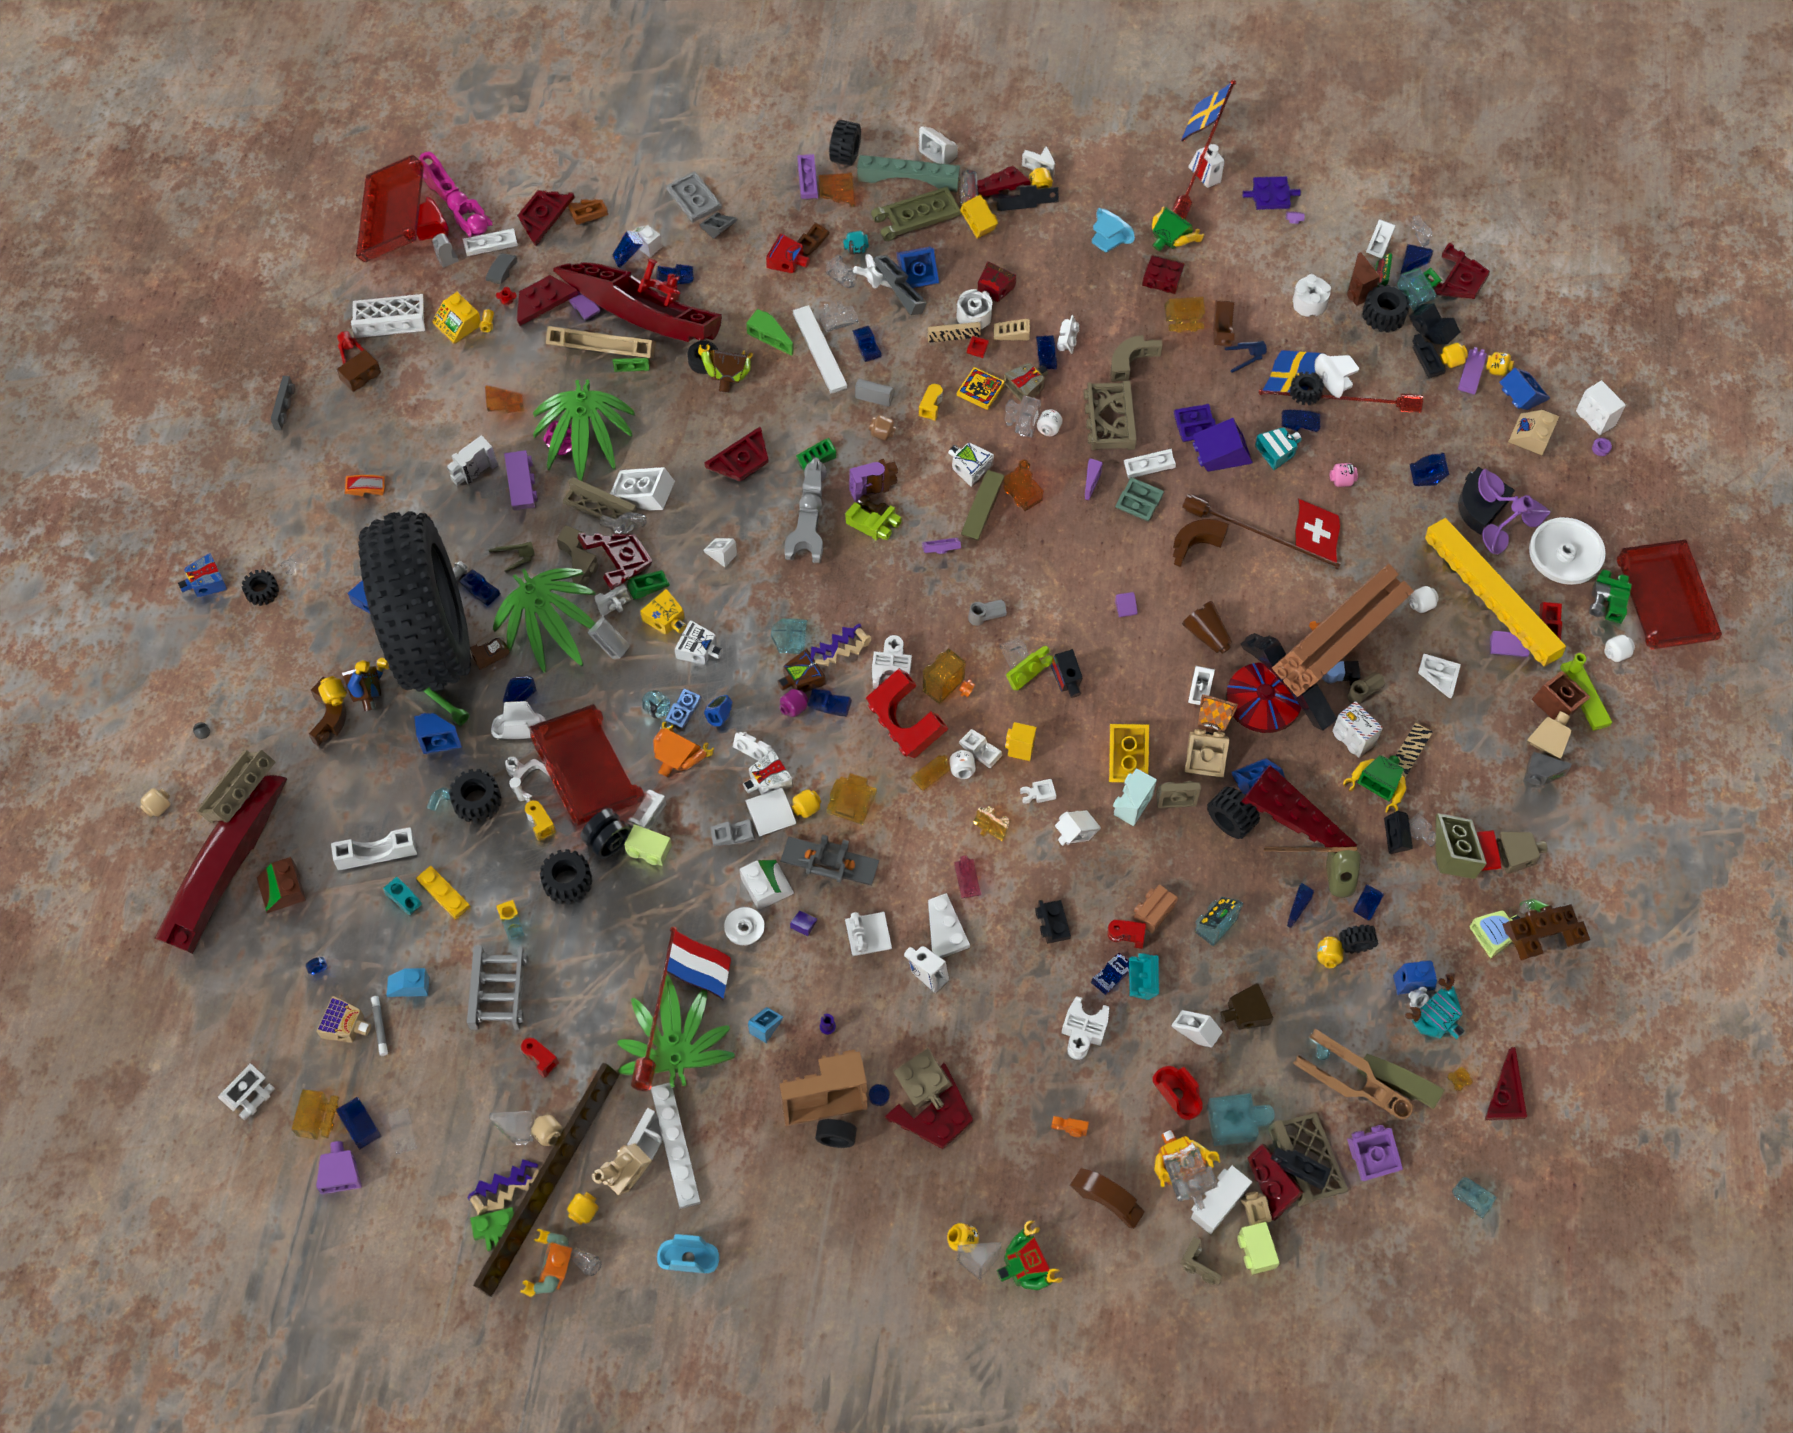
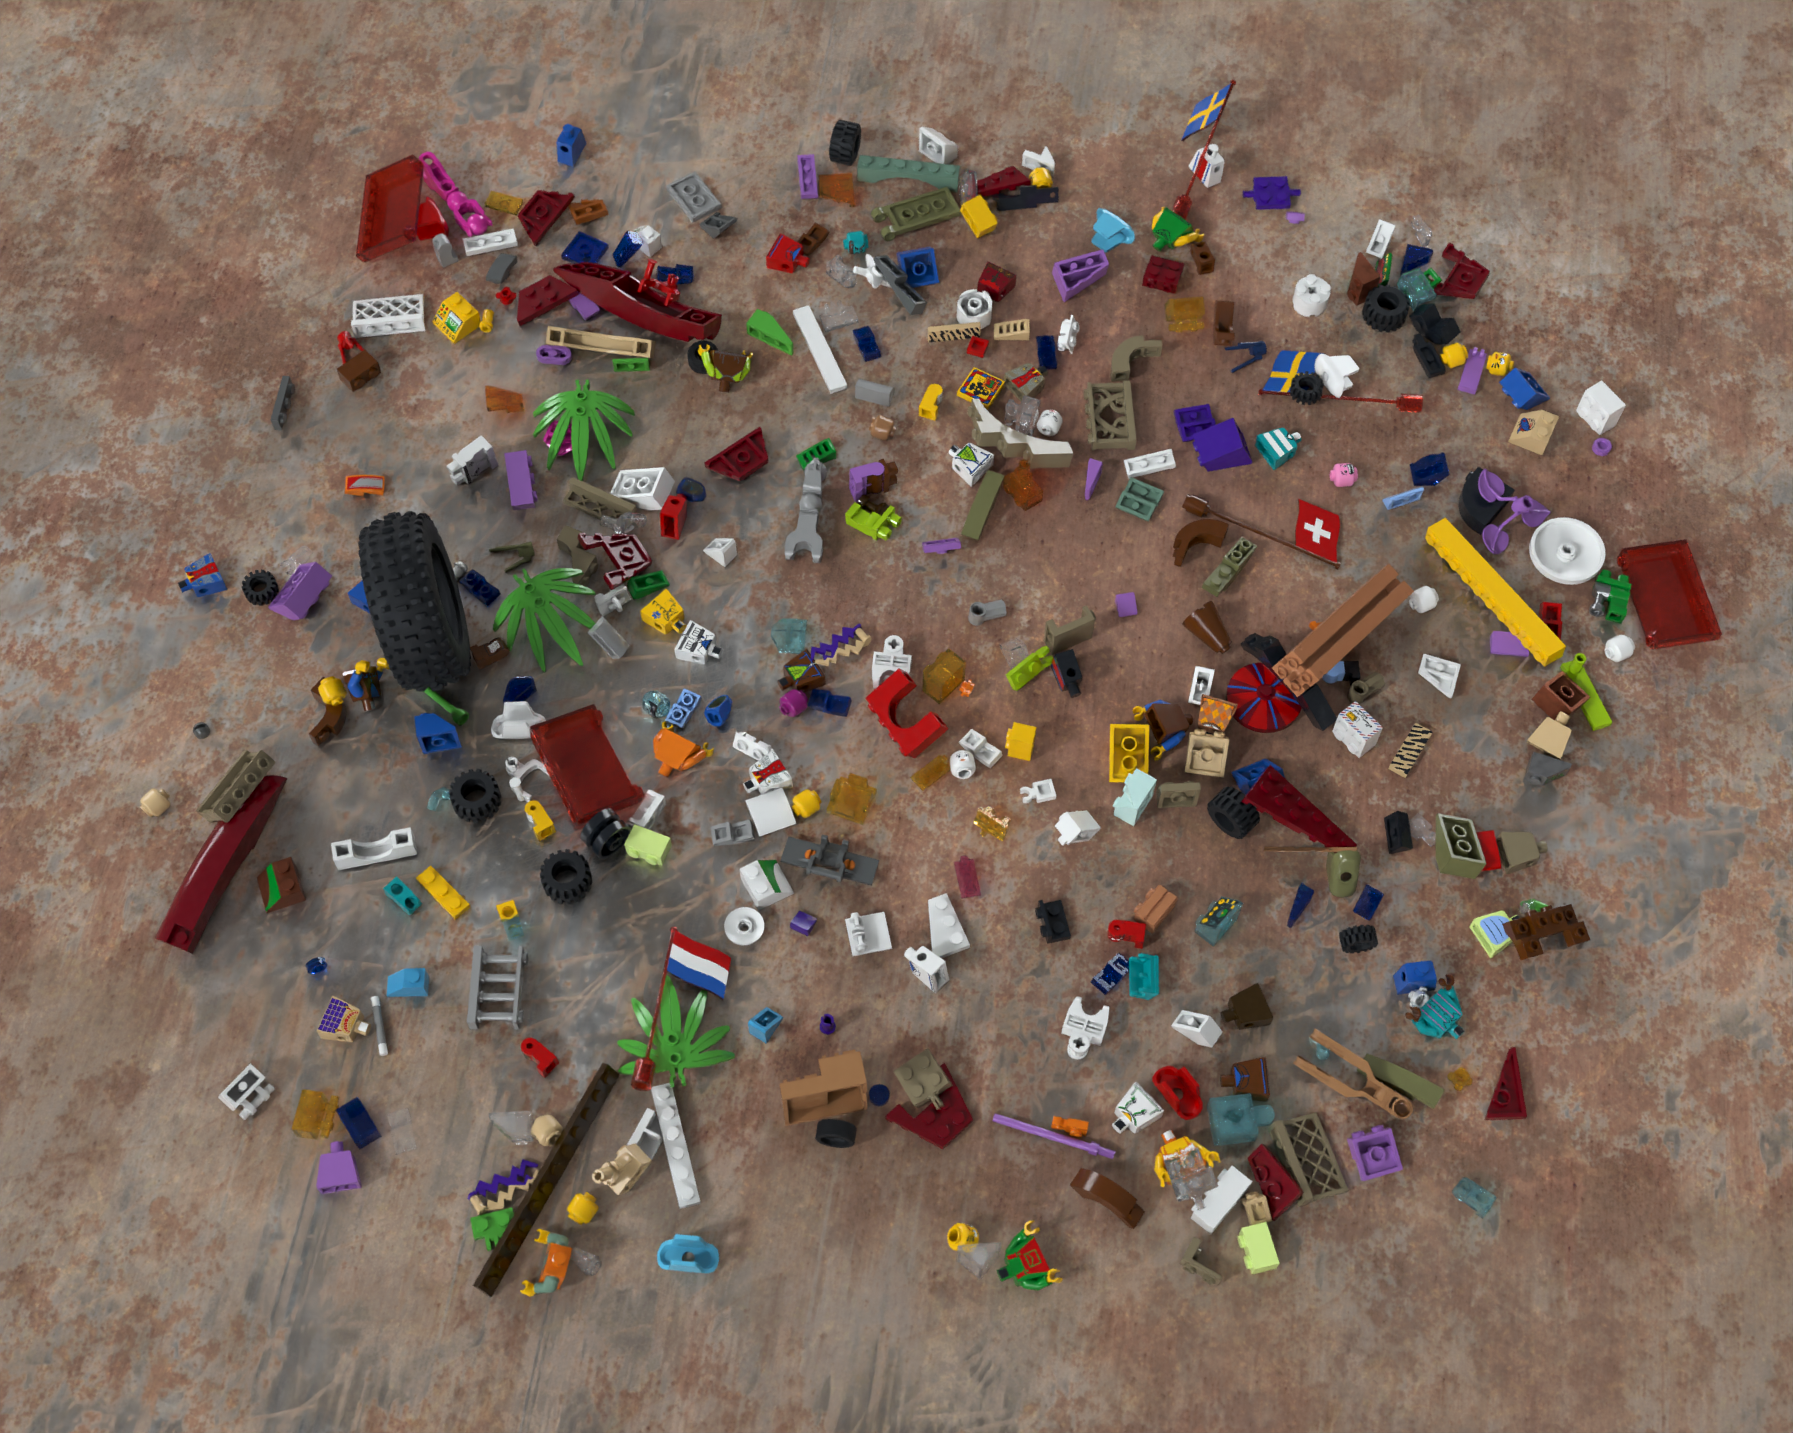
(301, 591): none -> medium lavender slope
(503, 203): none -> clear yellow plate
(554, 355): none -> medium lavender plate
(570, 145): none -> blue torso
(584, 249): none -> clear blue tile
(675, 508): none -> red torso
(692, 490): none -> rock
(1011, 443): none -> dark tan arch
(1070, 634): none -> dark tan panel
(1079, 272): none -> medium lavender wedge
(1092, 1148): none -> medium lavender bar
(1136, 1110): none -> white torso
(1166, 723): none -> reddish brown torso
(1202, 257): none -> reddish brown leg
(1230, 567): none -> olive slope
(1247, 1078): none -> reddish brown torso
(1301, 419): clear blue slope -> none
(1302, 1167): black hinge -> none
(1330, 952): yellow head -> none
(1381, 777): green torso -> none
(1403, 498): none -> light blue slope

